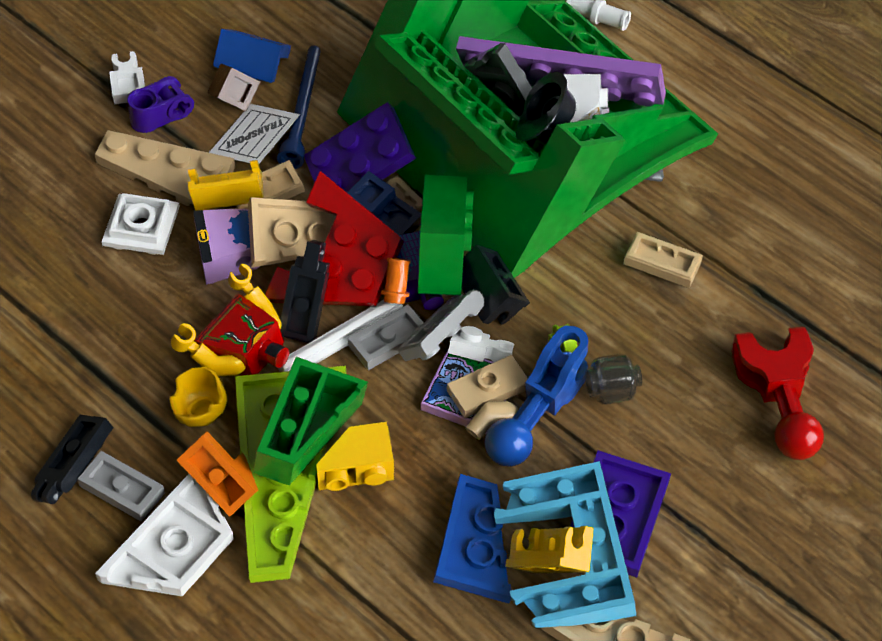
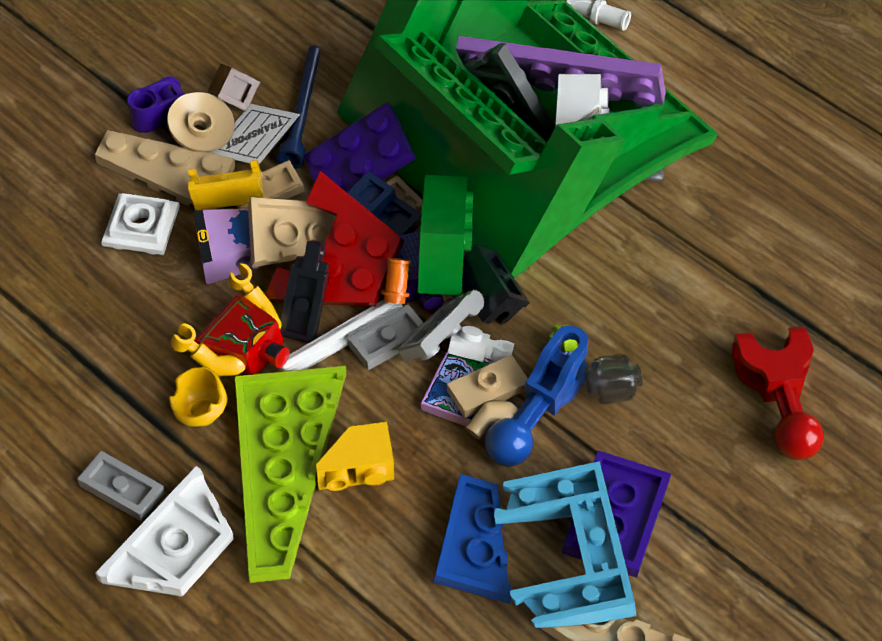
(70, 458): black hinge -> none
(125, 78): white plate -> none
(205, 111): none -> tan dish
(221, 476): orange slope -> none
(250, 54): blue panel -> none
(305, 418): green wedge -> none
(545, 107): black piece -> none
(552, 550): yellow hinge -> none
(663, 259): tan plate -> none

